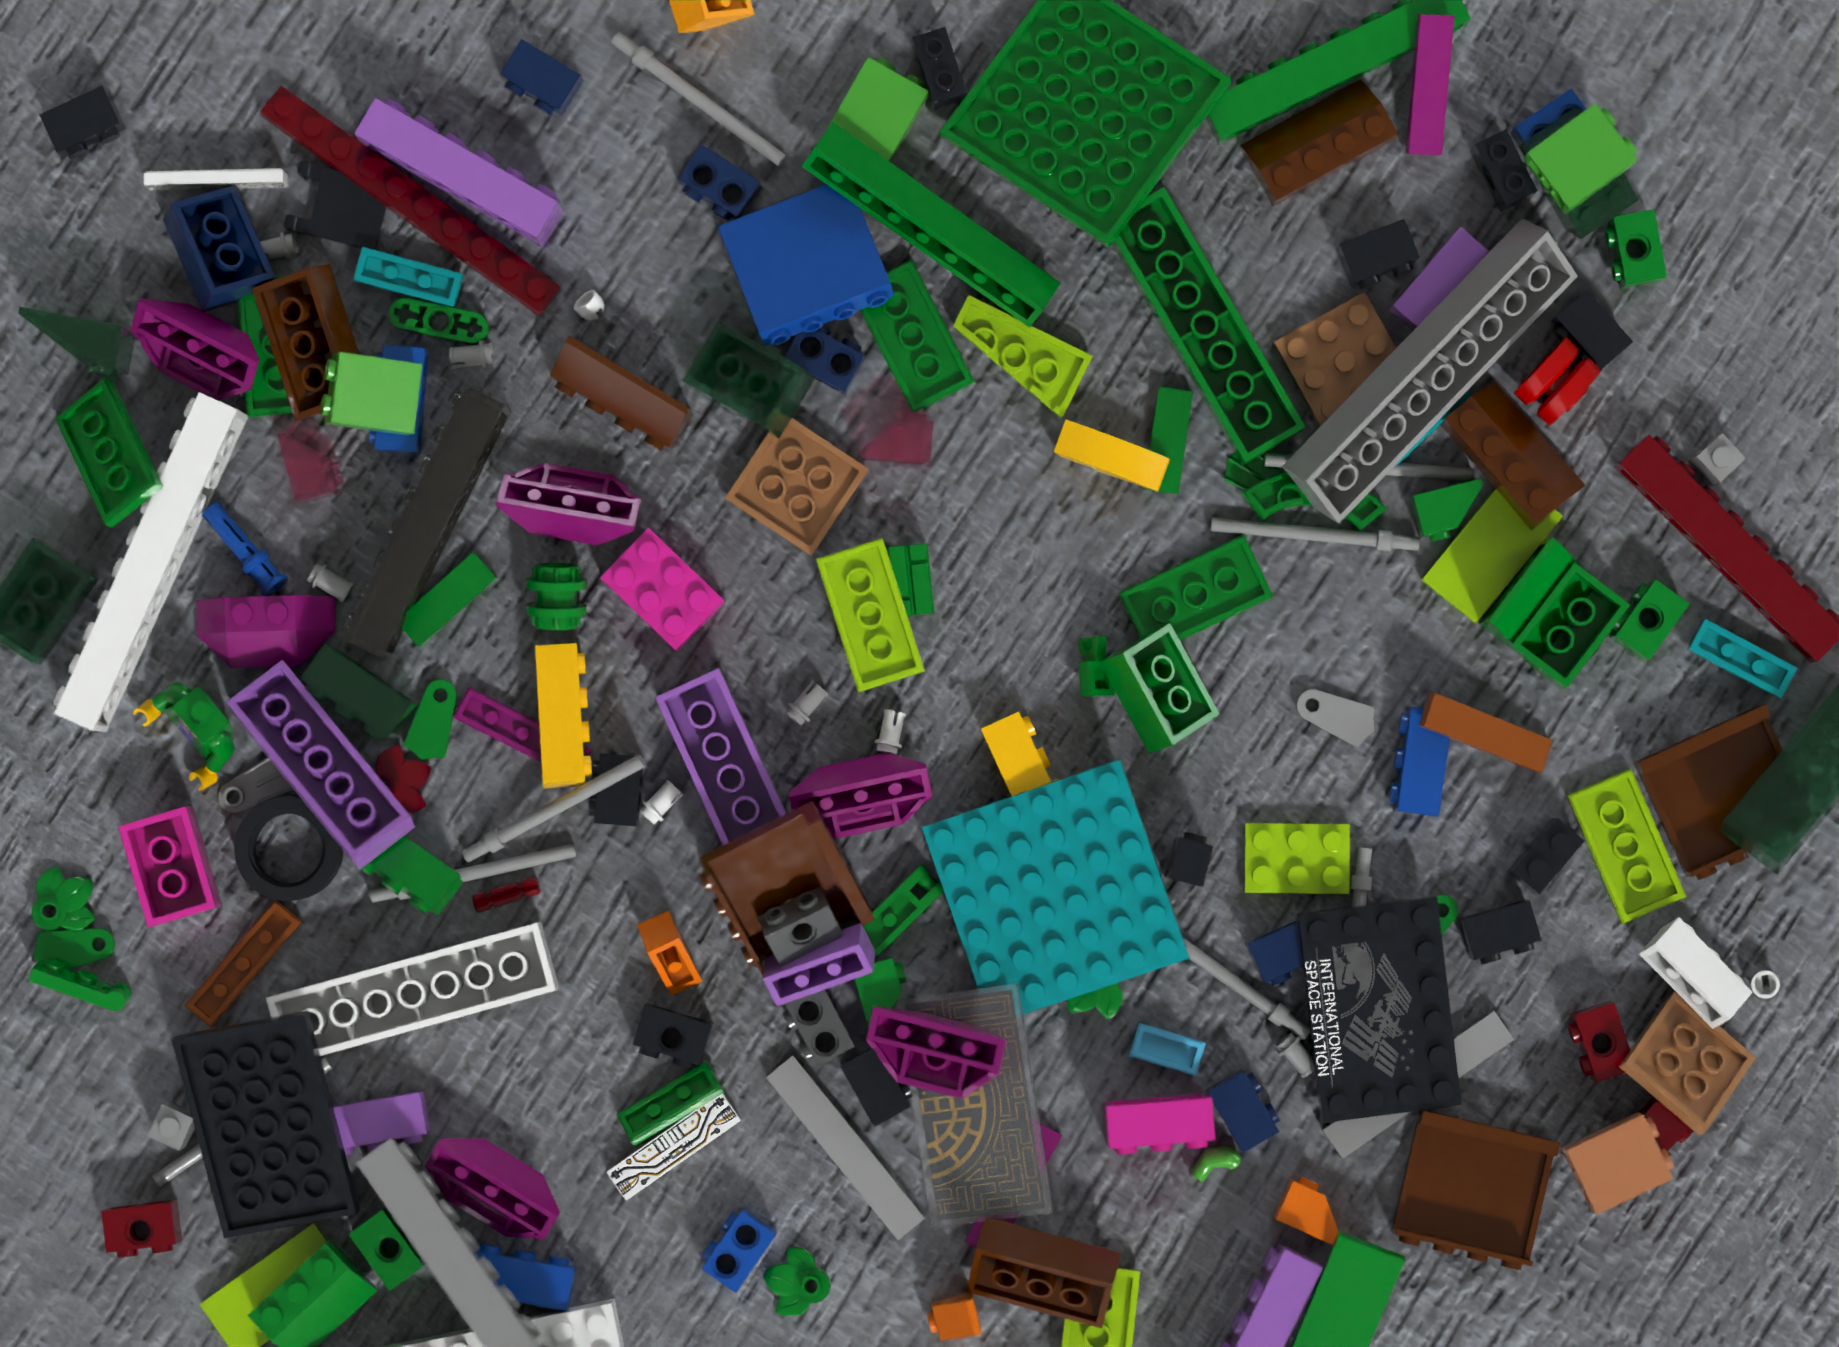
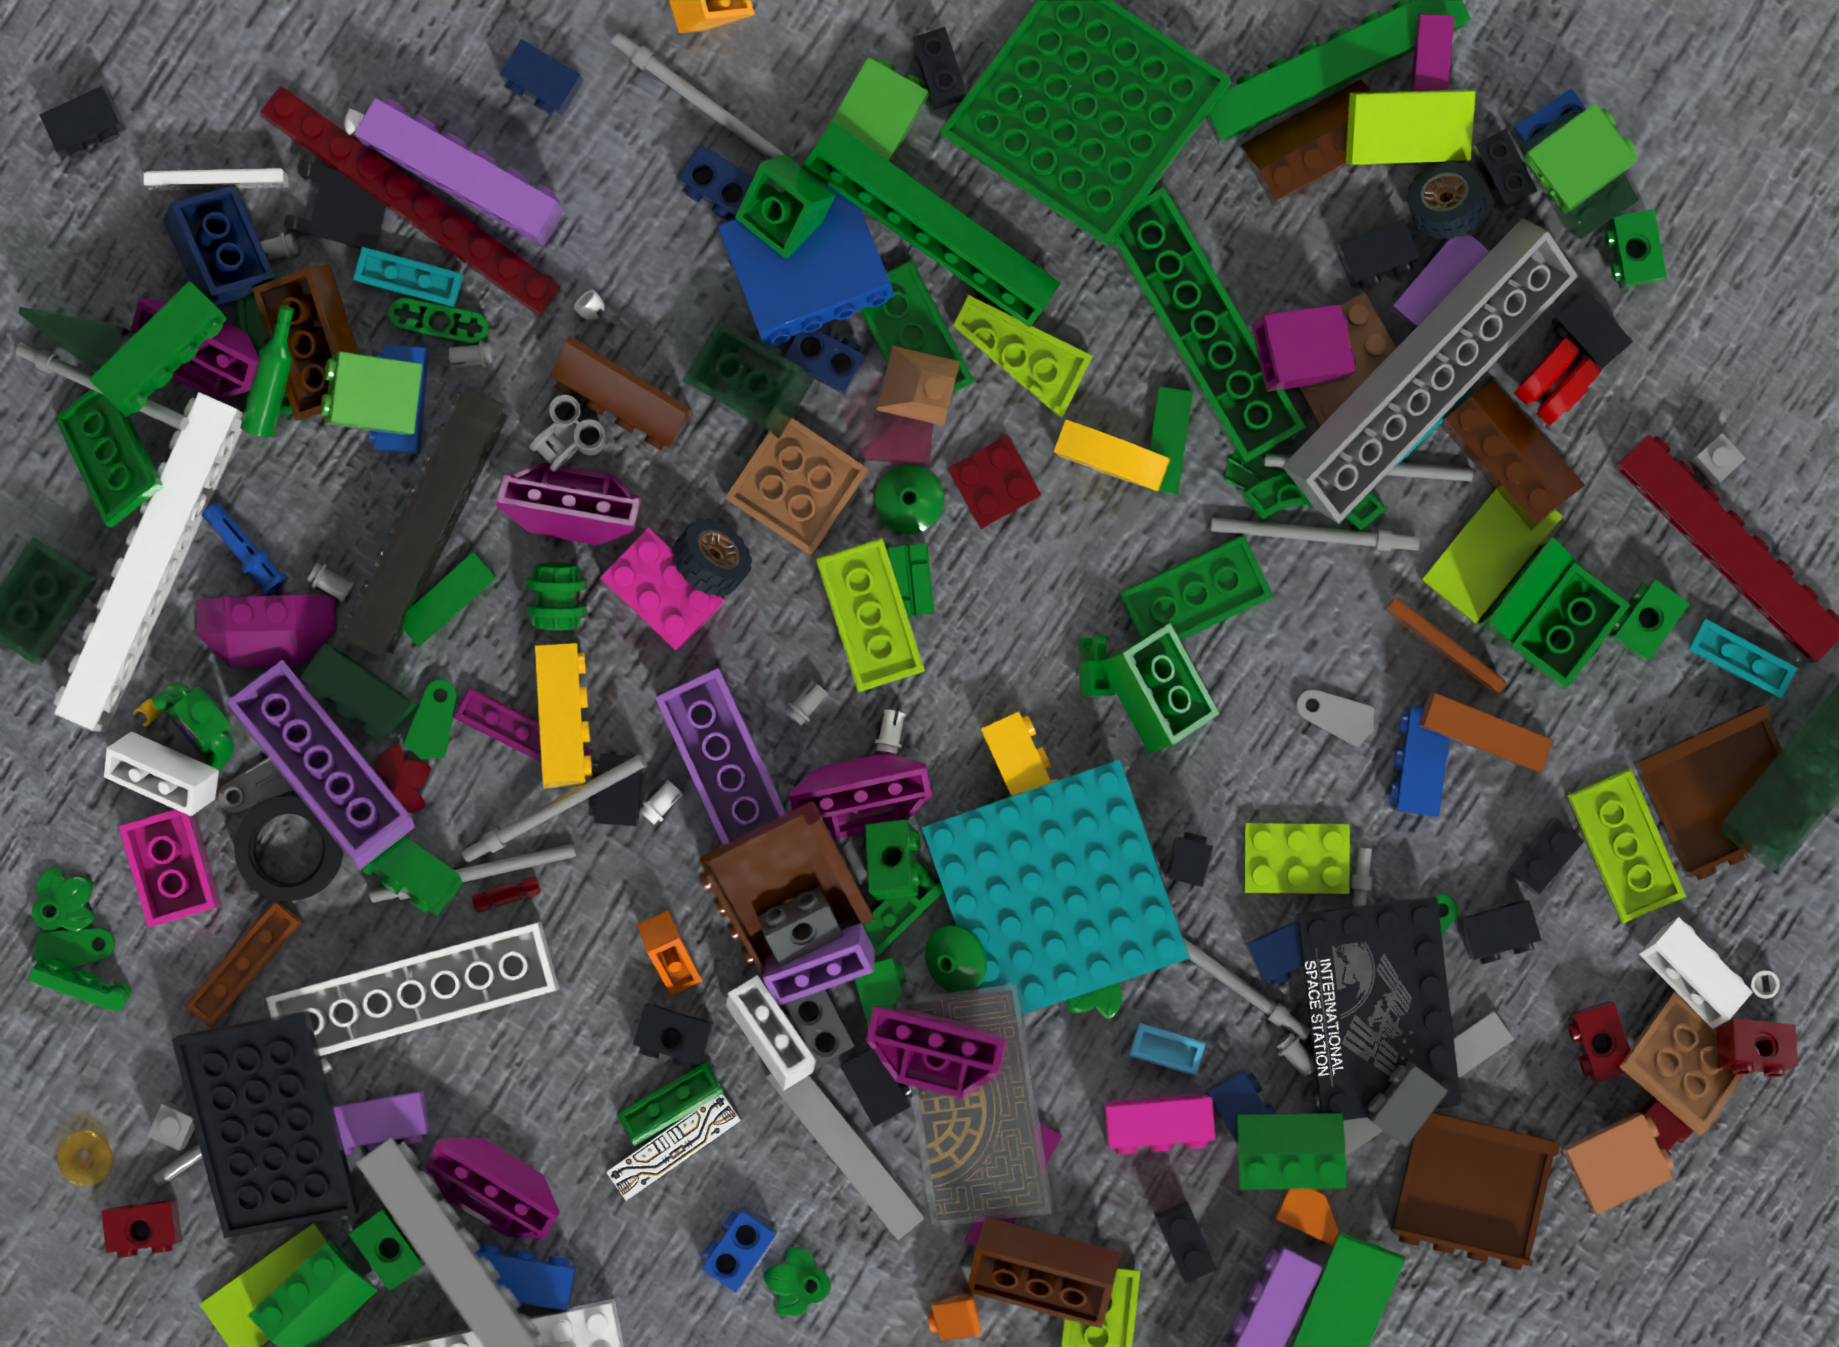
(50, 362): none -> light grey bar
(67, 1158): none -> clear yellow piece
(158, 349): none -> green brick
(161, 773): none -> white brick
(269, 380): none -> green piece
(309, 471): clear pink slope -> none
(352, 121): none -> white hinge
(565, 435): none -> light grey piece
(711, 557): none -> black wheel
(770, 1032): none -> white brick
(784, 204): none -> green slope
(882, 843): none -> green brick
(905, 517): none -> green dish
(918, 385): none -> medium nougat slope
(965, 954): none -> green dish
(994, 482): none -> dark red plate
(1185, 1242): none -> black brick
(1215, 1157): bright green arm -> none
(1291, 1151): none -> green slope
(1303, 347): none -> magenta brick
(1405, 1103): none -> dark grey brick
(1410, 126): none -> lime tile
(1443, 509): green slope -> none
(1445, 645): none -> dark orange tile
(1448, 183): none -> black wheel
(1774, 1040): none -> dark red brick

